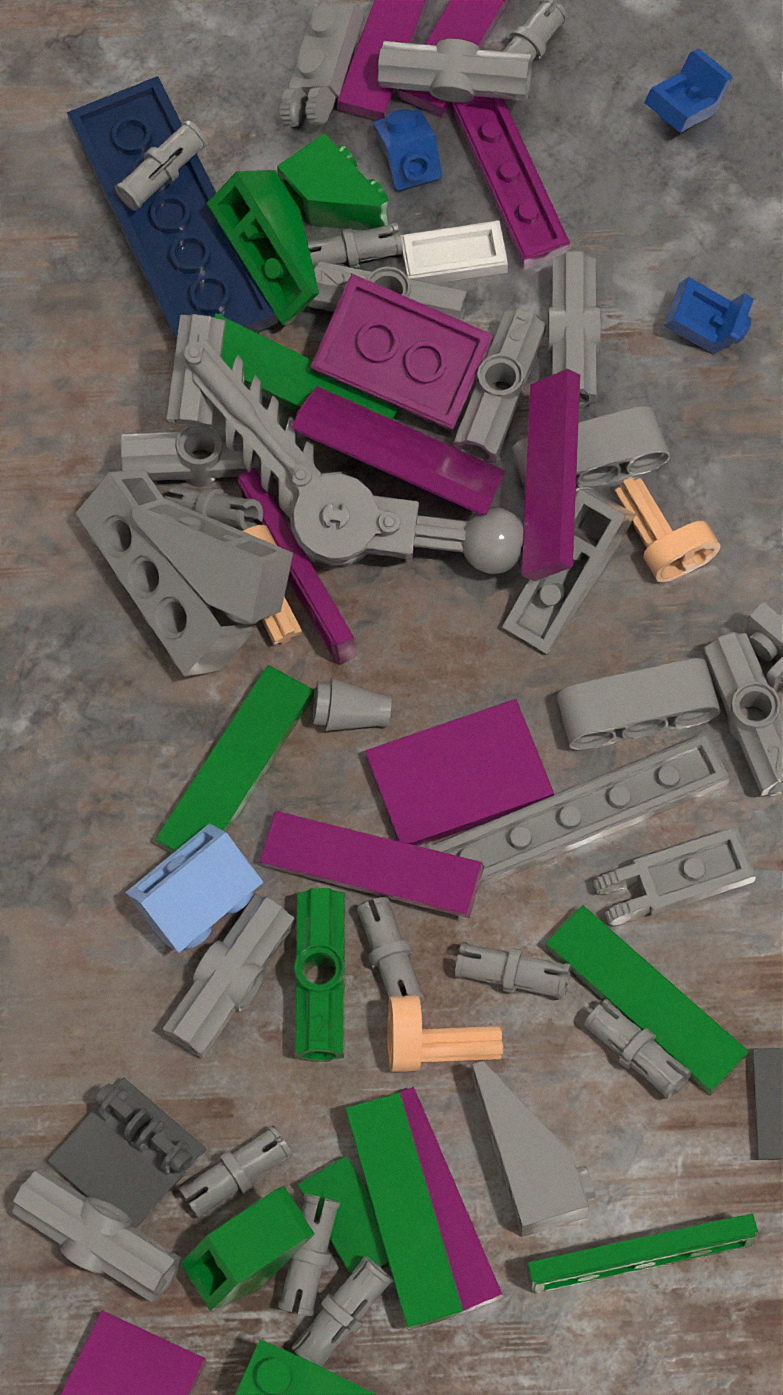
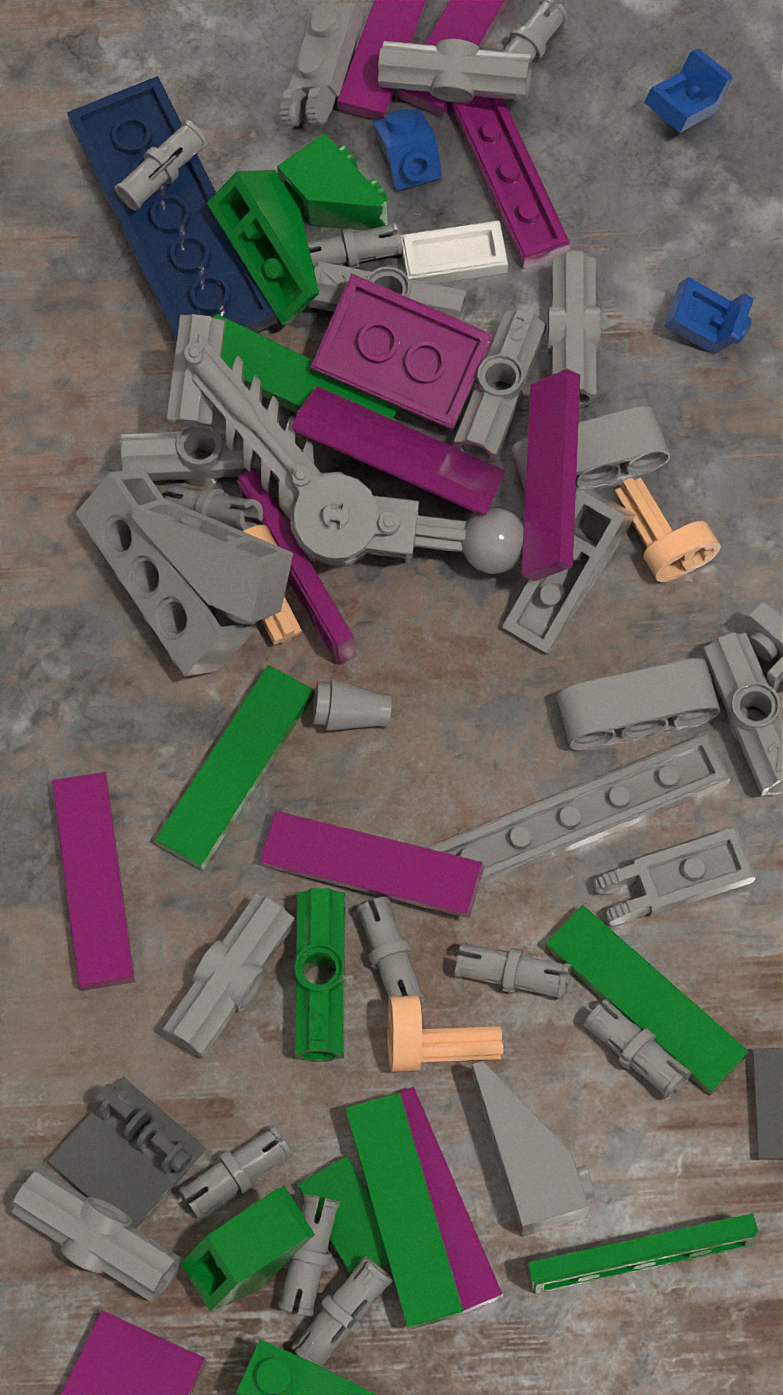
(93, 881): none -> magenta tile
(195, 888): light blue brick -> none
(459, 774): magenta tile -> none

